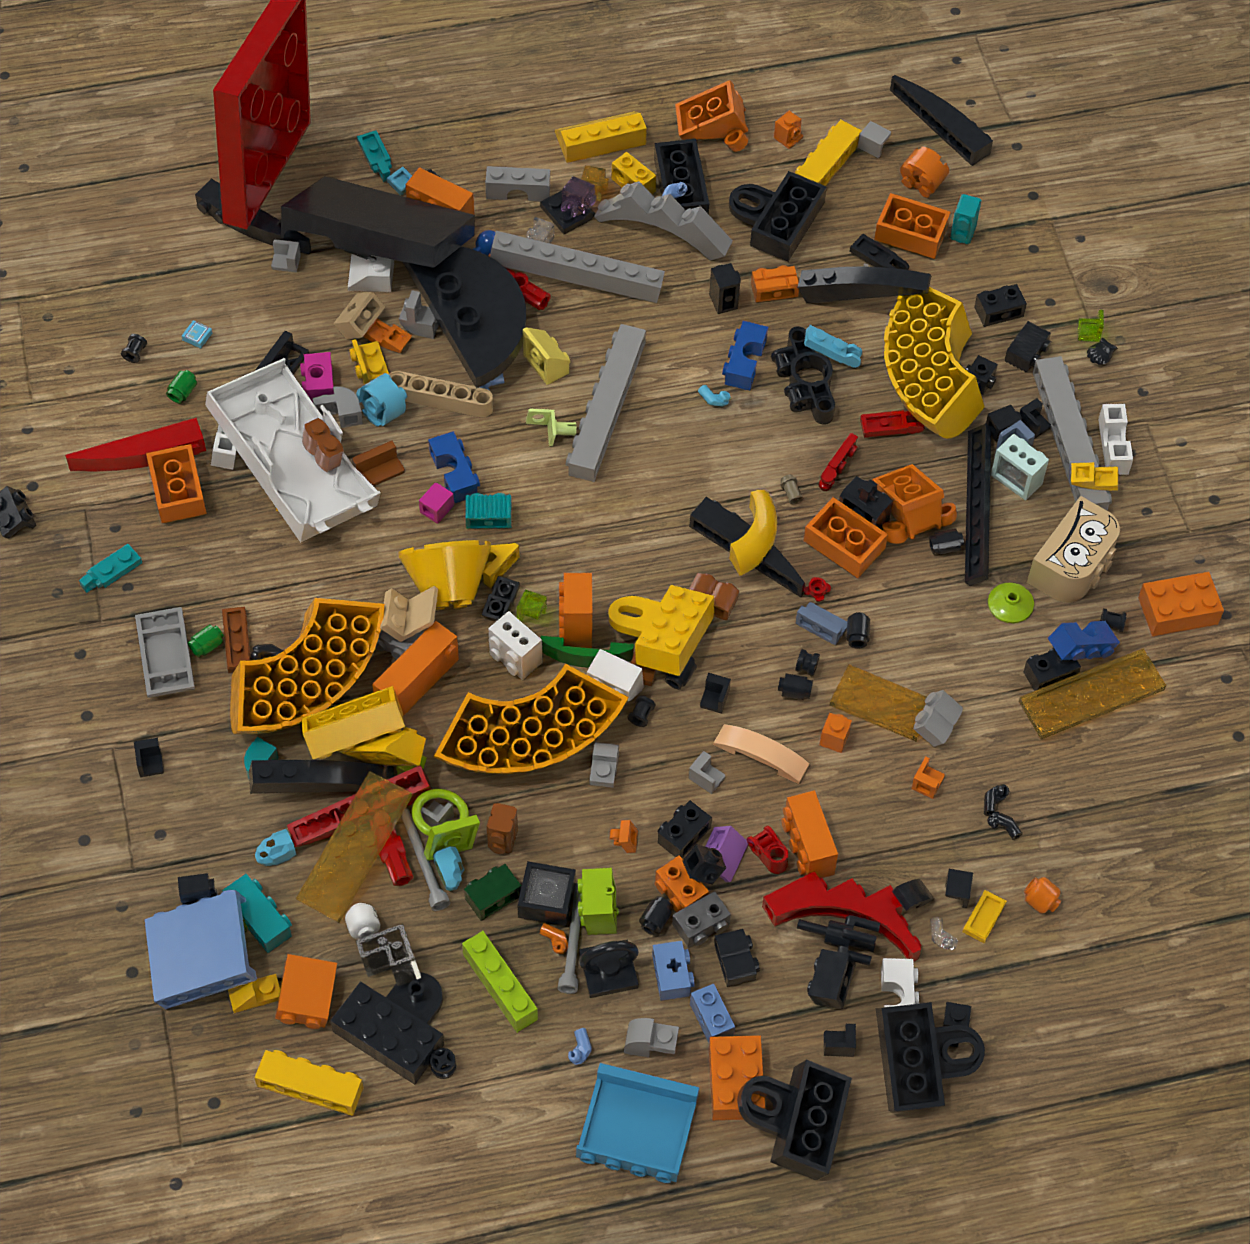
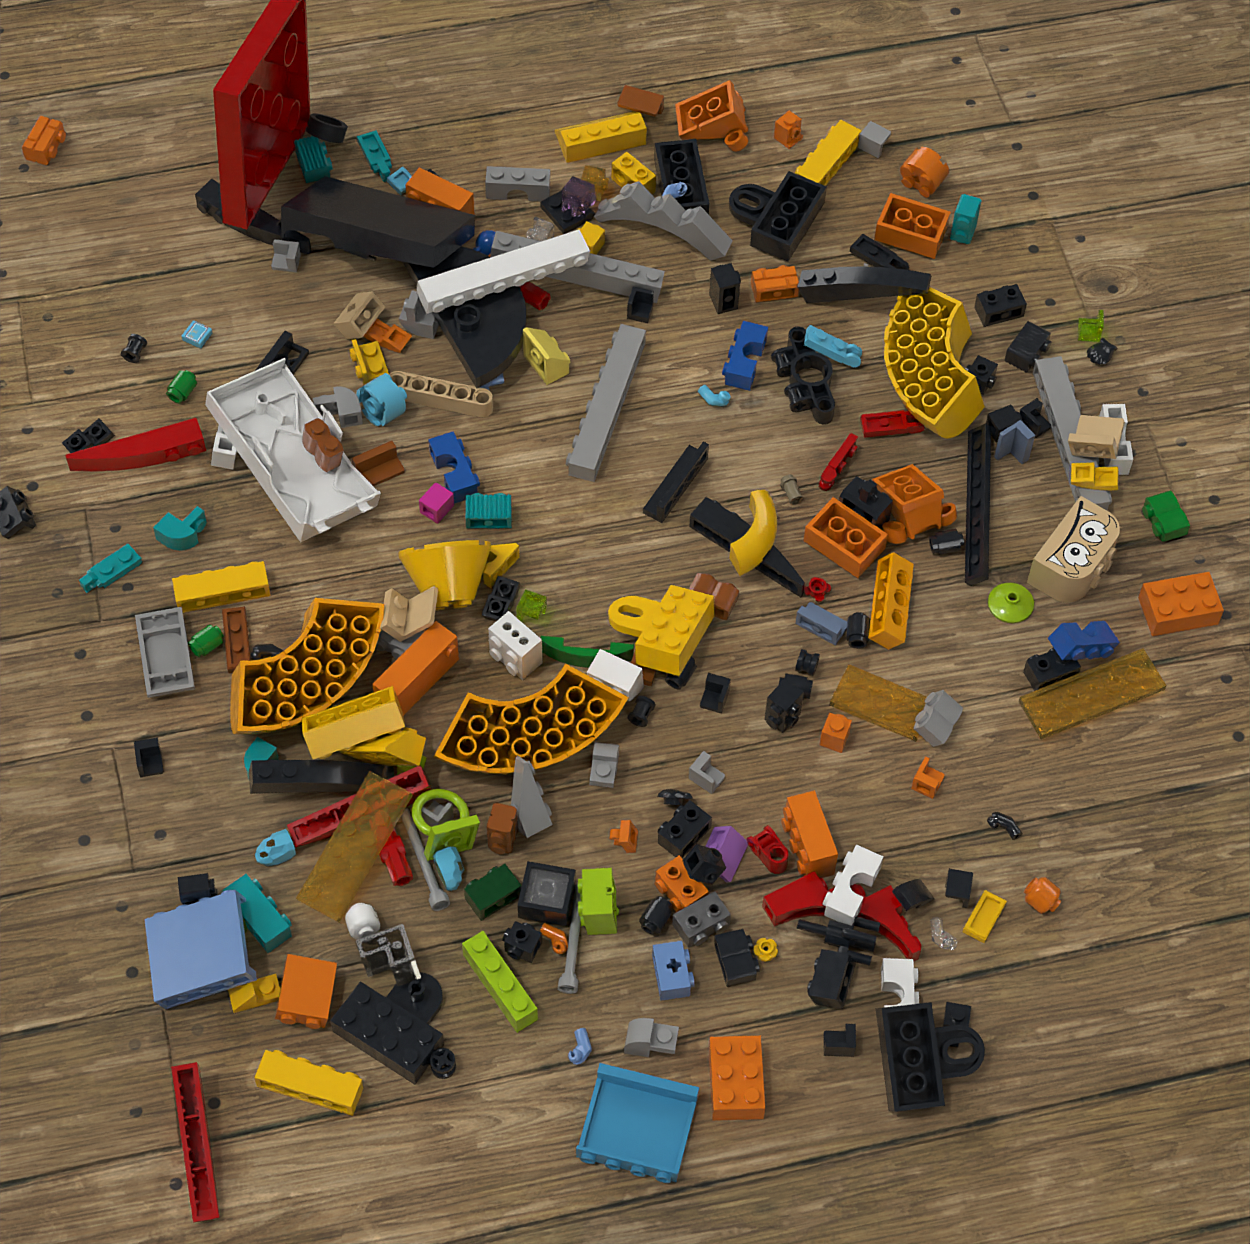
(43, 140): none -> orange brick
(92, 436): none -> black slope
(176, 483): orange brick -> none
(180, 534): none -> teal brick
(195, 1141): none -> red slope
(221, 586): none -> yellow brick
(312, 158): none -> teal brick
(316, 366): dark pink brick -> none
(326, 128): none -> black tyre
(370, 274): white slope -> none
(503, 271): none -> white brick
(522, 941): none -> black brick
(527, 799): none -> light grey slope
(554, 427): yellowish green bracket -> none
(576, 610): orange brick -> none
(593, 236): none -> yellow brick
(609, 967): black tile -> none
(640, 304): none -> black panel
(641, 101): none -> dark orange panel
(674, 796): none -> black animal
(676, 482): none -> black fence
(711, 1013): medium blue brick -> none
(761, 953): none -> yellow plate
(762, 749): light nougat slope -> none
(784, 706): none -> black brick
(803, 1116): black brick -> none
(860, 867): none -> white arch
(891, 601): none -> light orange brick
(944, 120): black slope -> none
(993, 797): black arm -> none
(1019, 466): light aqua piece -> none
(1096, 437): none -> tan bracket
(1114, 620): black bush -> none
(1166, 516): none -> green brick

